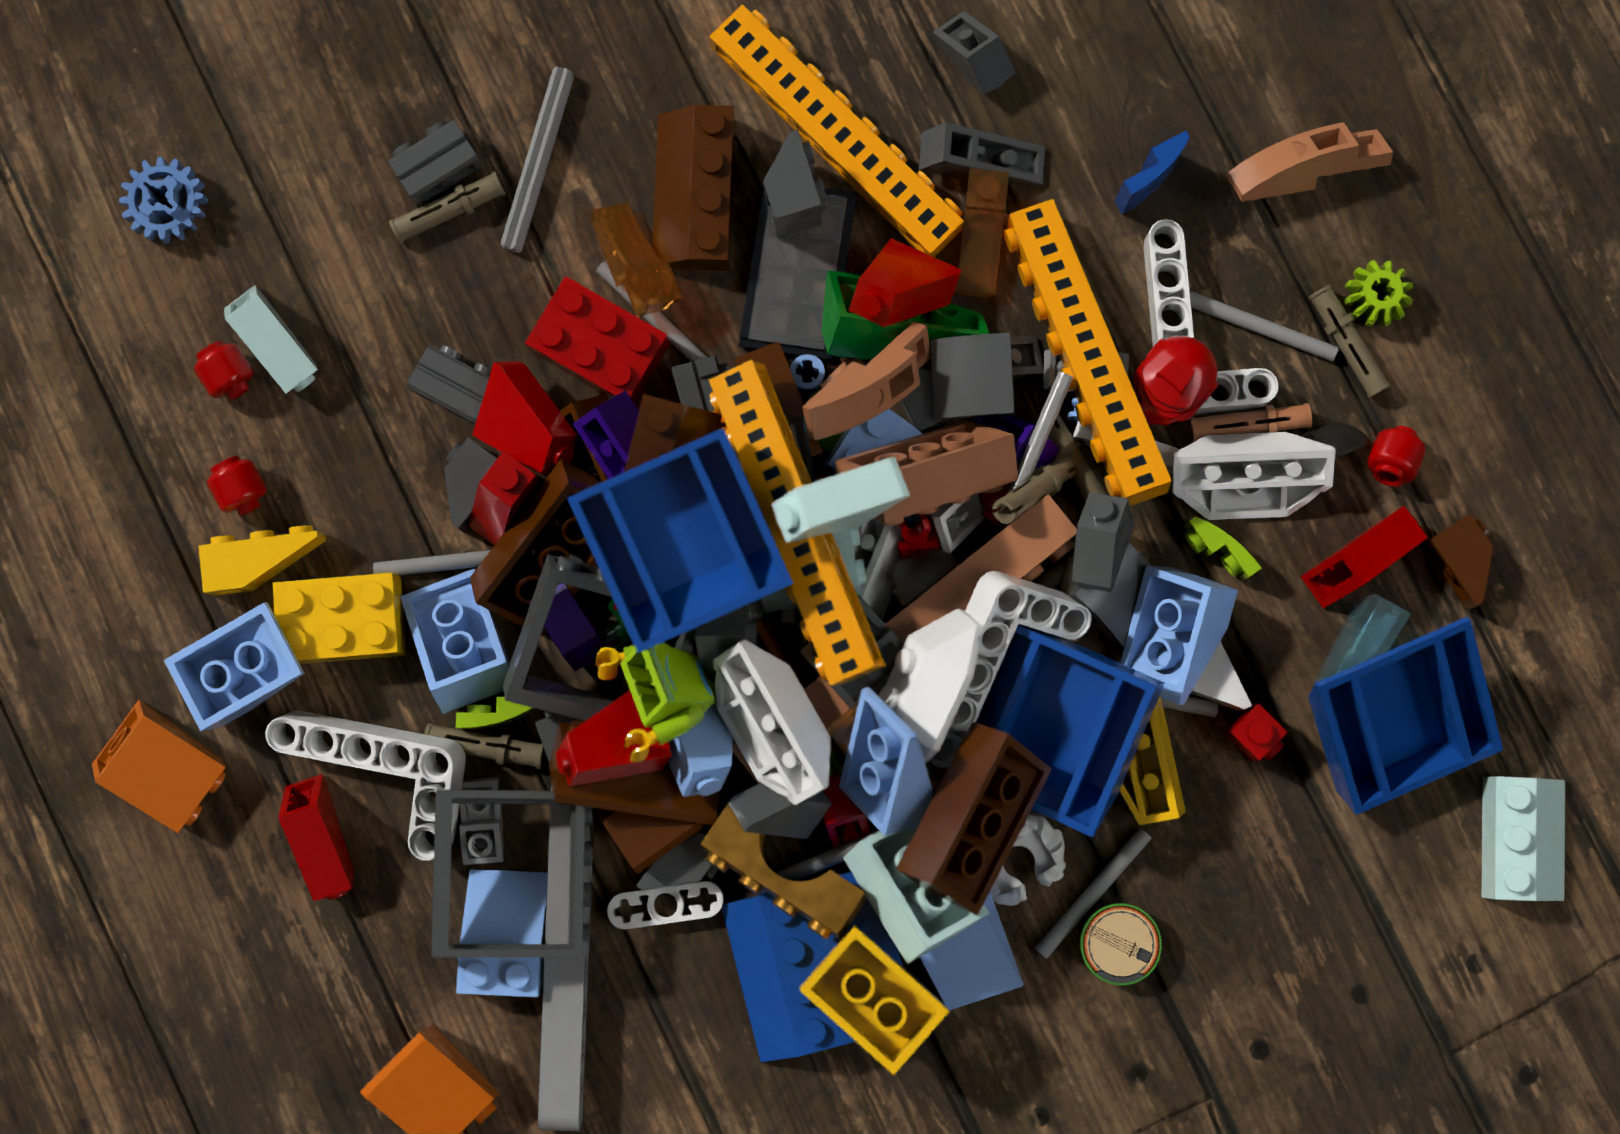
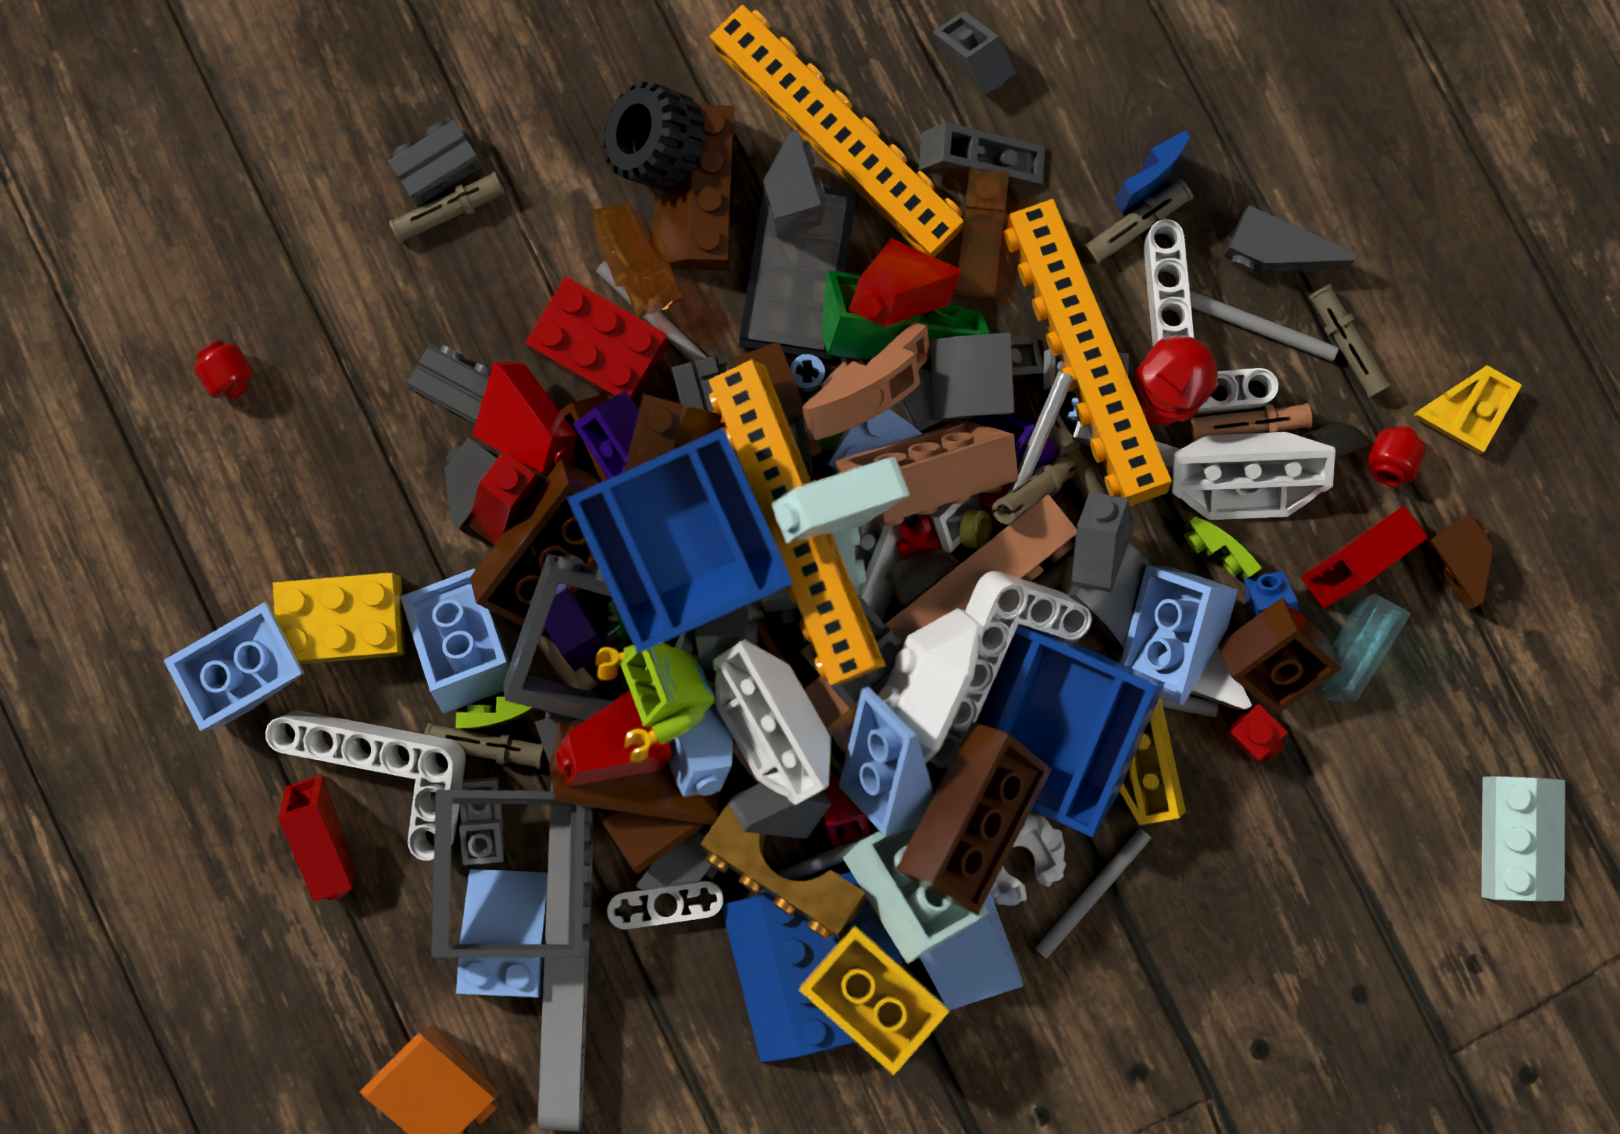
(158, 768): orange slope -> none
(175, 187): medium blue gear -> none
(236, 485): red head -> none
(248, 563): yellow slope -> none
(270, 340): light aqua slope -> none
(431, 563): light grey bar -> none
(537, 159): light grey axle -> none
(653, 135): none -> black tyre
(975, 528): none -> tile
(1120, 944): piece -> none
(1175, 195): none -> dark tan pin
(1266, 590): none -> blue brick
(1274, 245): none -> dark grey slope
(1279, 656): none -> reddish brown brick
(1299, 160): nougat slope -> none
(1366, 297): lime gear -> none
(1406, 717): blue slope -> none
(1472, 408): none -> yellow wing

